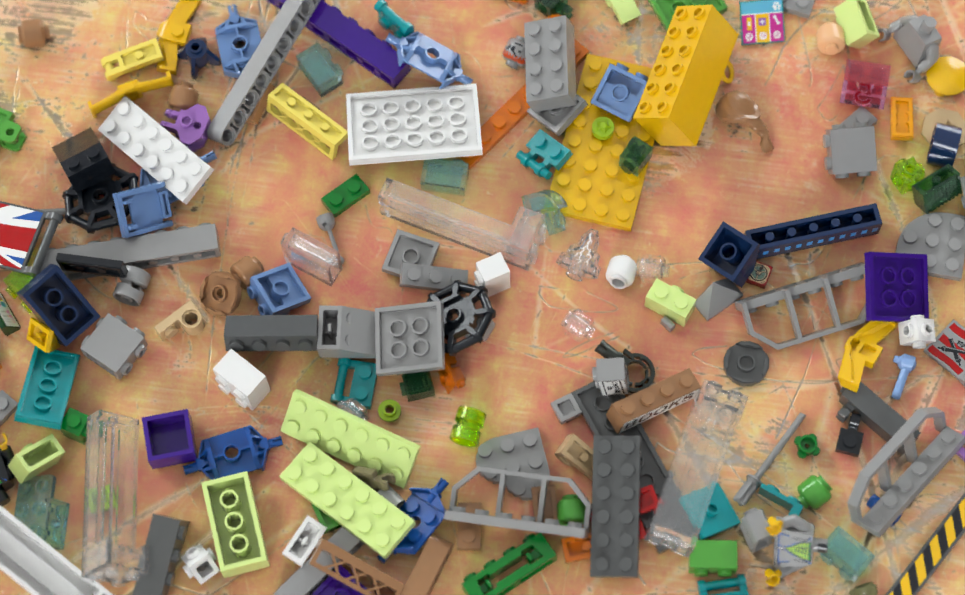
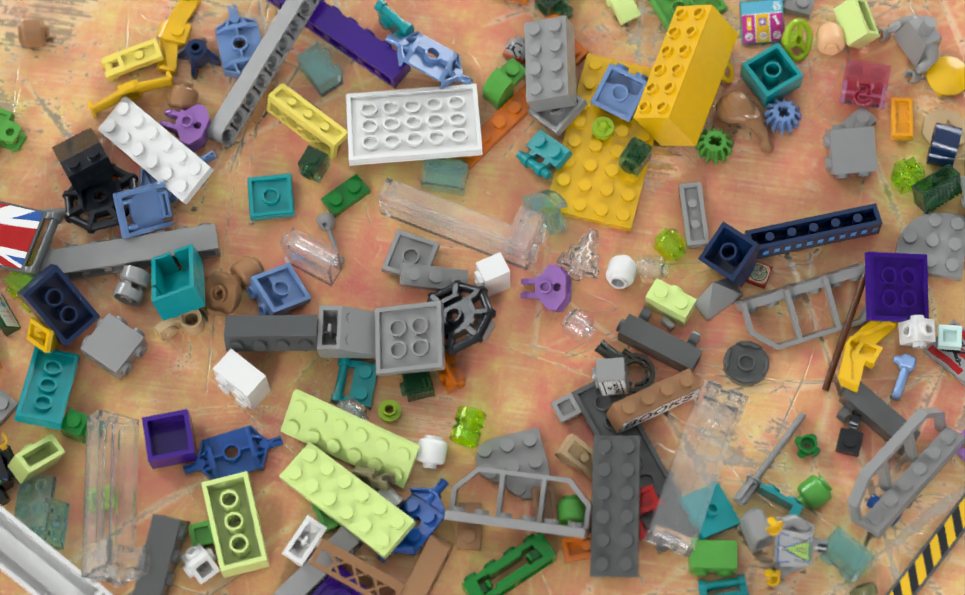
(92, 265): black tile -> none
(176, 289): none -> teal piece
(201, 534): none -> bright green plate
(270, 197): none -> teal plate
(313, 164): none -> clear green brick
(432, 451): none -> white head
(500, 83): none -> bright green brick
(548, 289): none -> medium lavender hinge
(658, 343): none -> dark grey brick
(670, 244): none -> clear neon green head
(693, 215): none -> light grey plate
(714, 152): none -> bright green gear
(771, 75): none -> teal brick
(786, 123): none -> medium blue gear
(795, 39): none -> lime piece
(844, 333): none -> reddish brown axle
(949, 337): none -> light aqua plate

